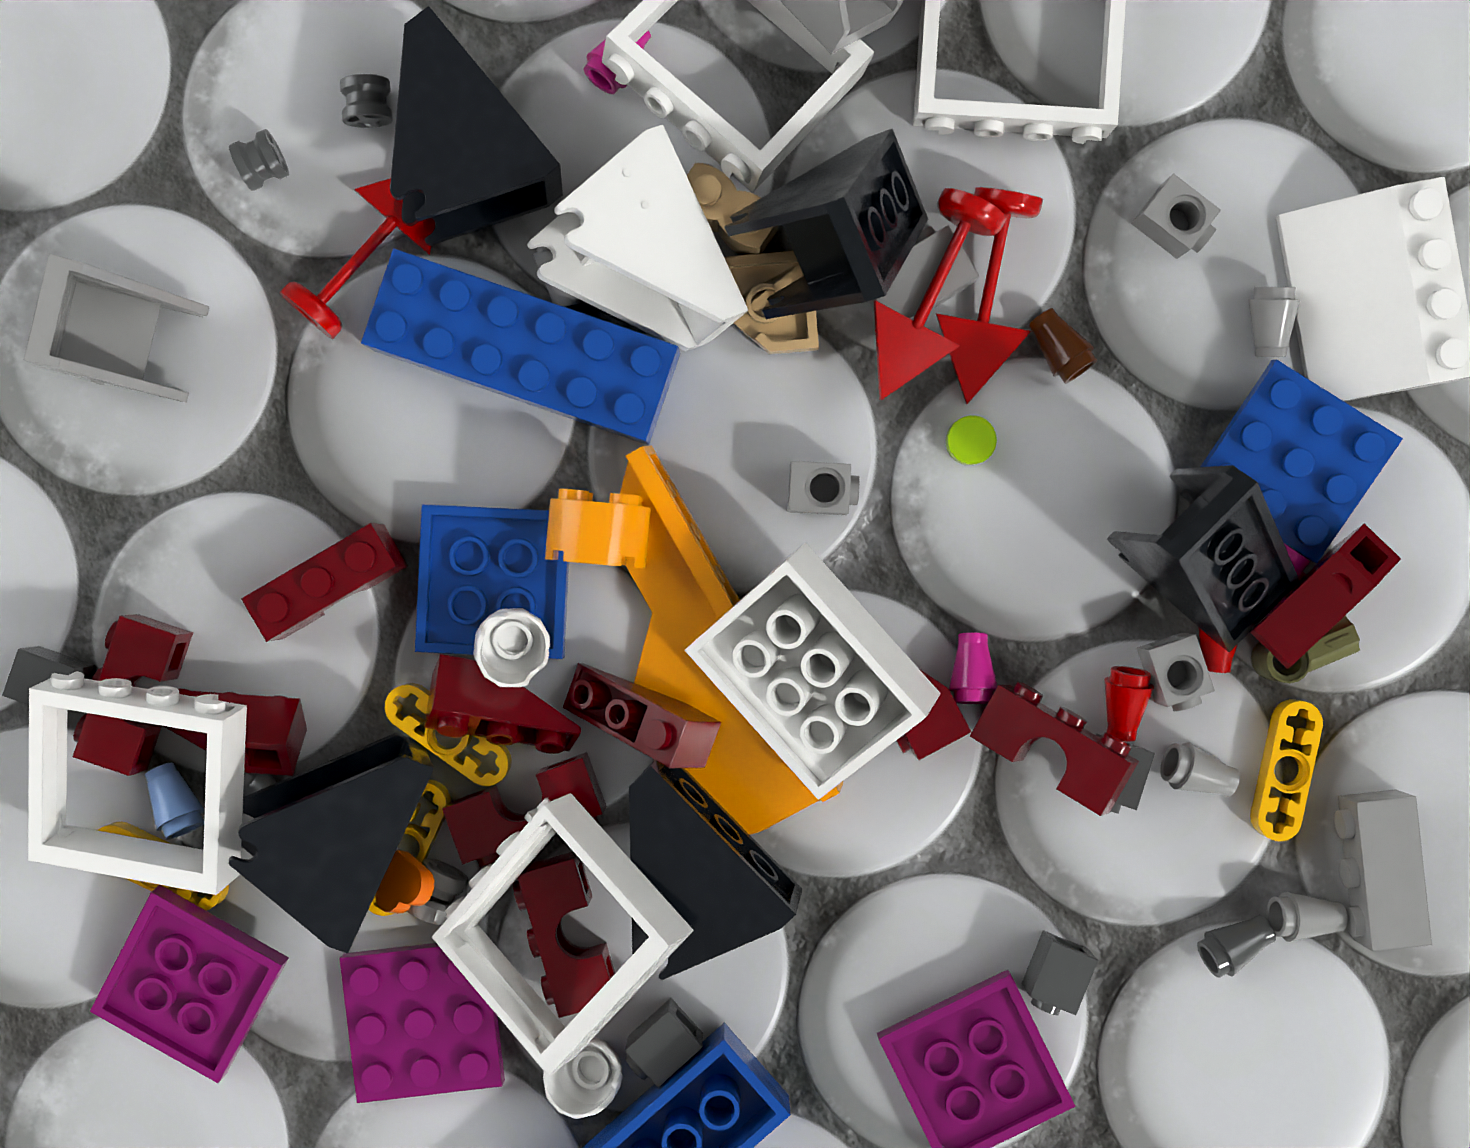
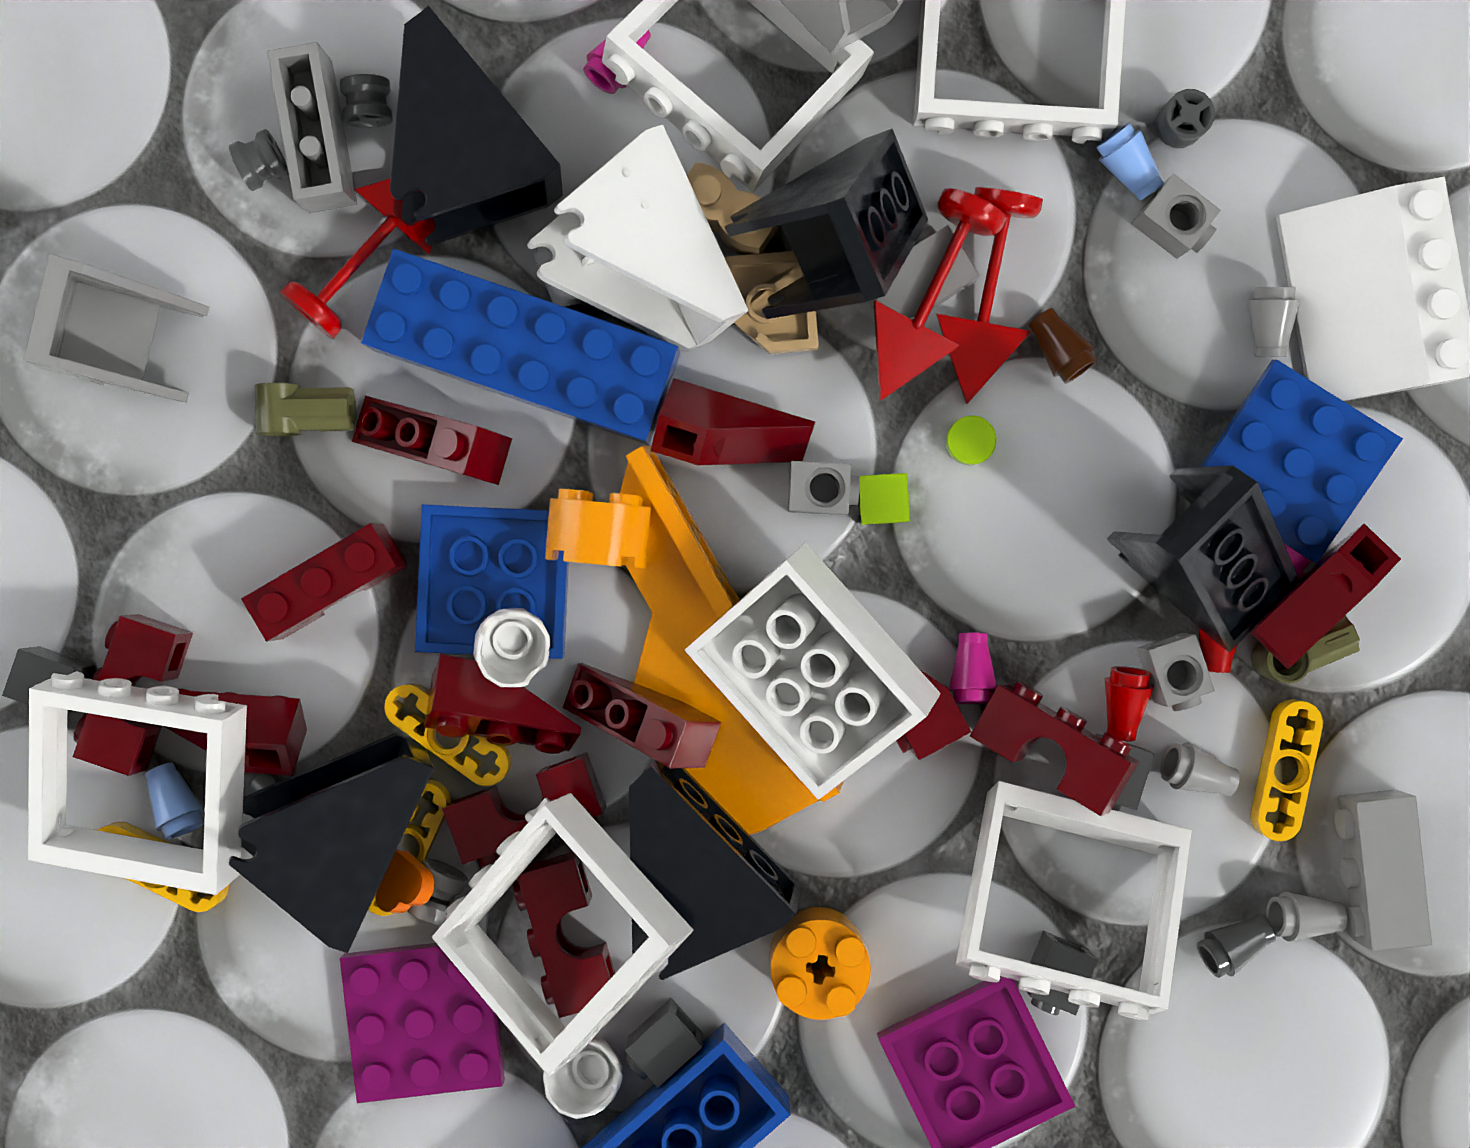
(188, 983): magenta plate -> none
(289, 409): none -> olive piece
(312, 127): none -> light grey brick
(432, 439): none -> dark red slope
(726, 430): none -> dark red slope
(834, 987): none -> light orange brick
(883, 499): none -> lime tile
(1116, 827): none -> white window
(1130, 161): none -> light blue cone
(1193, 109): none -> dark grey wheel

